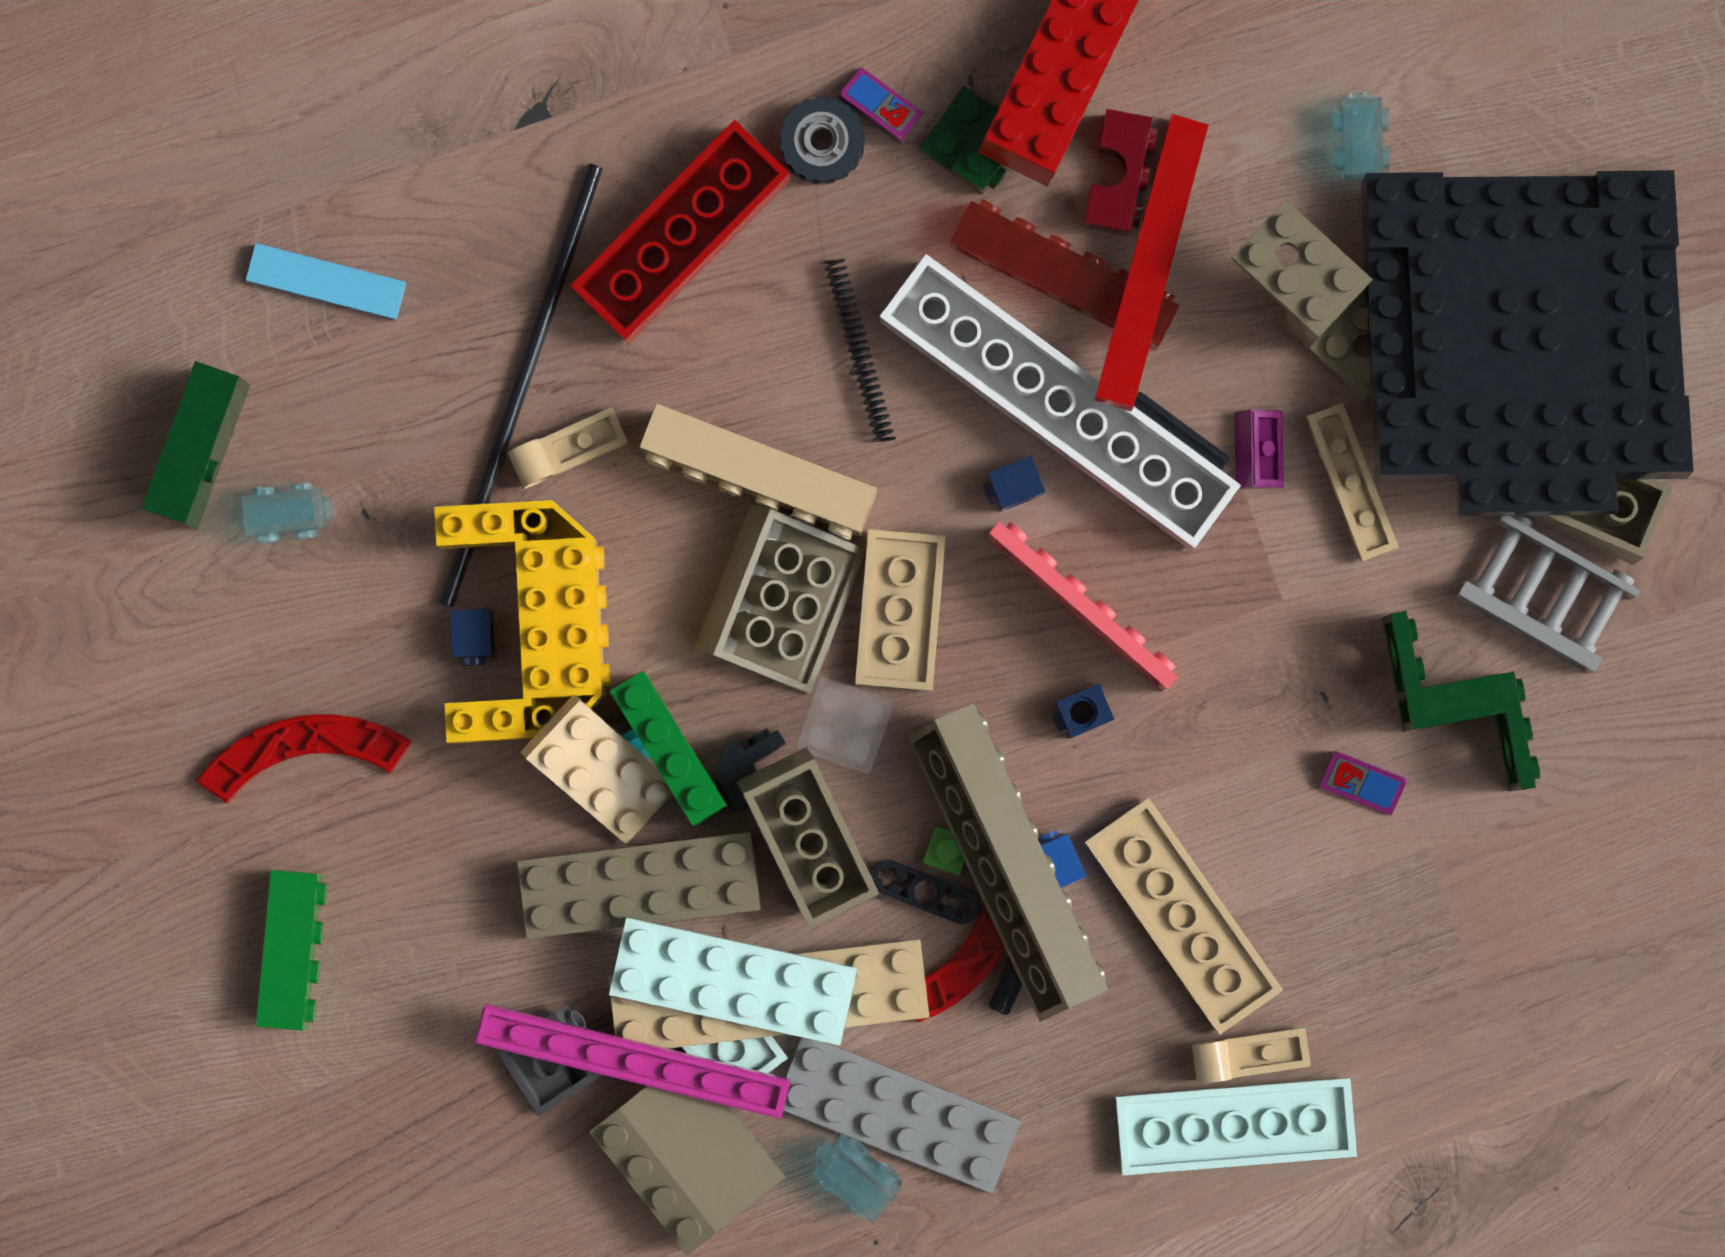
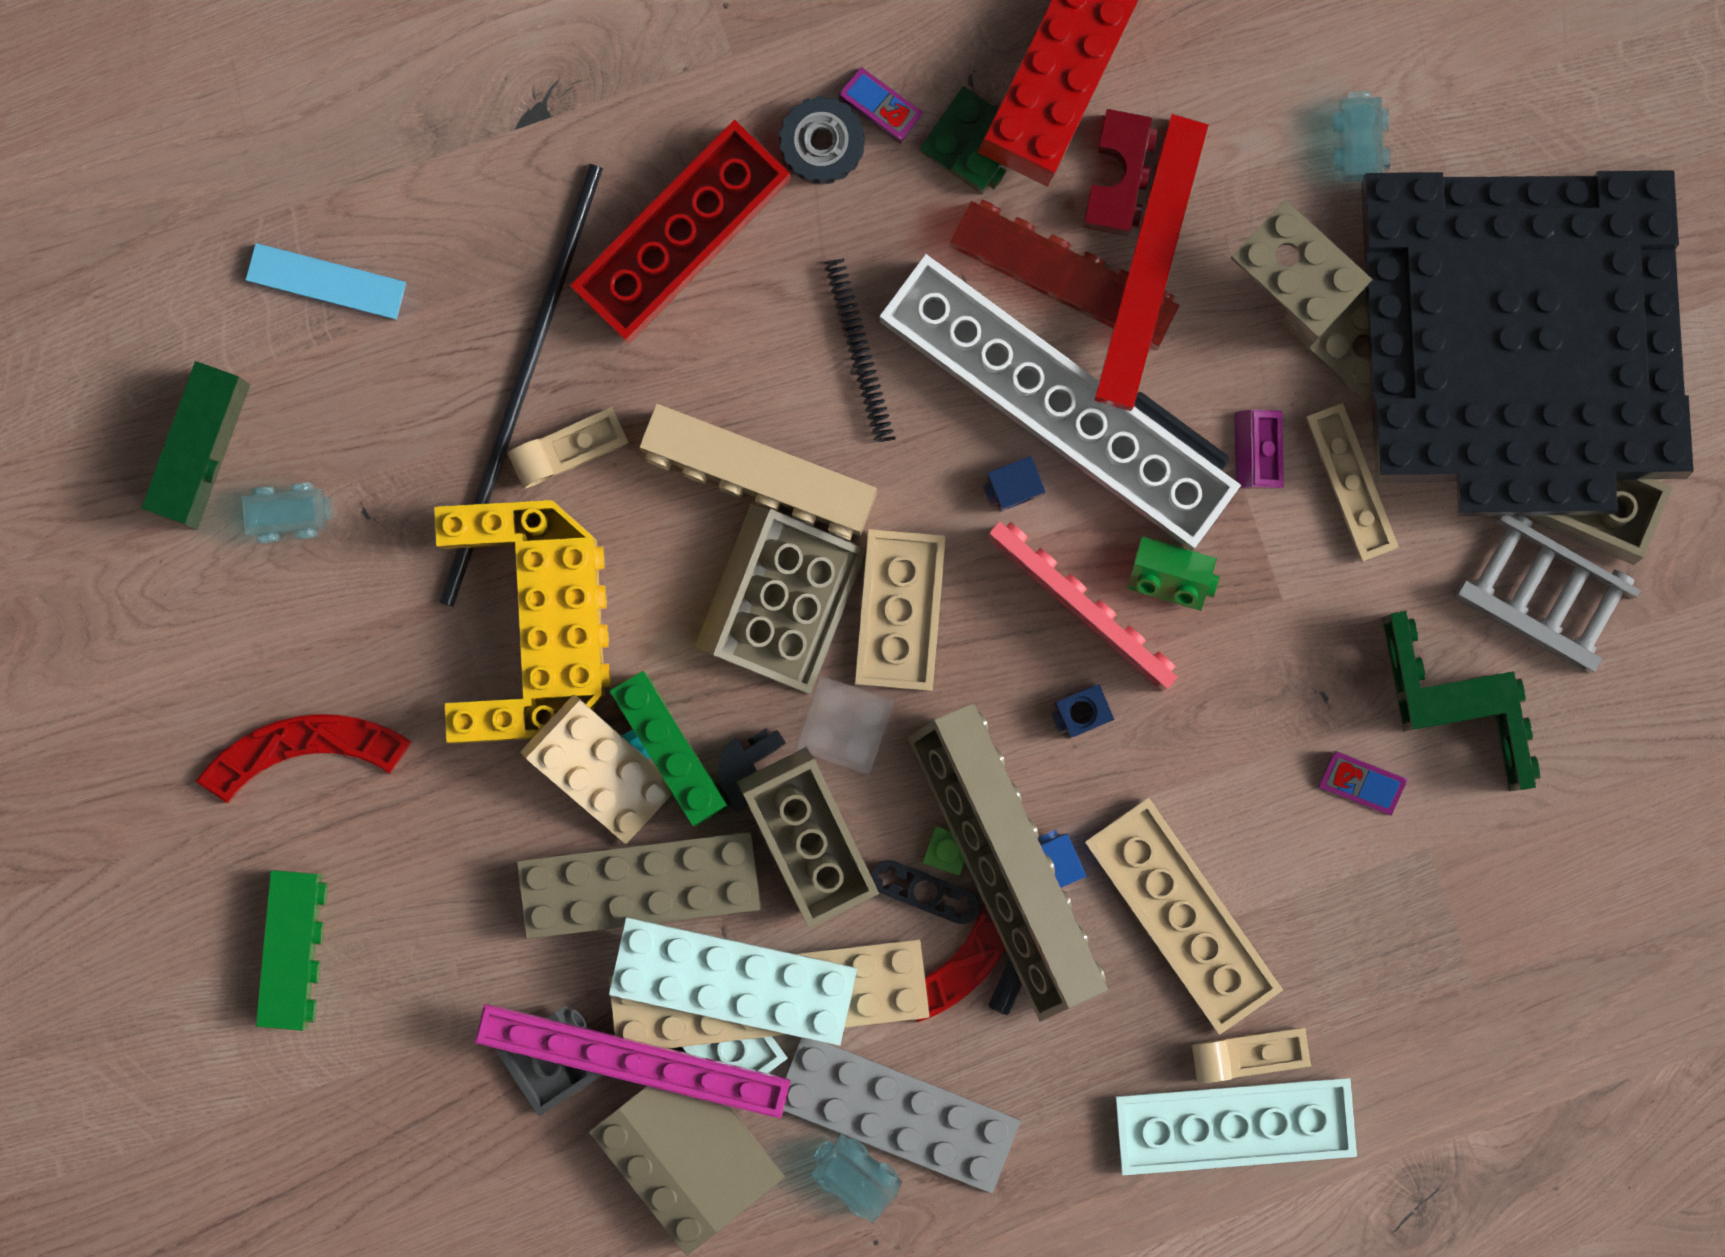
(472, 636): dark blue brick -> none
(1173, 574): none -> green brick

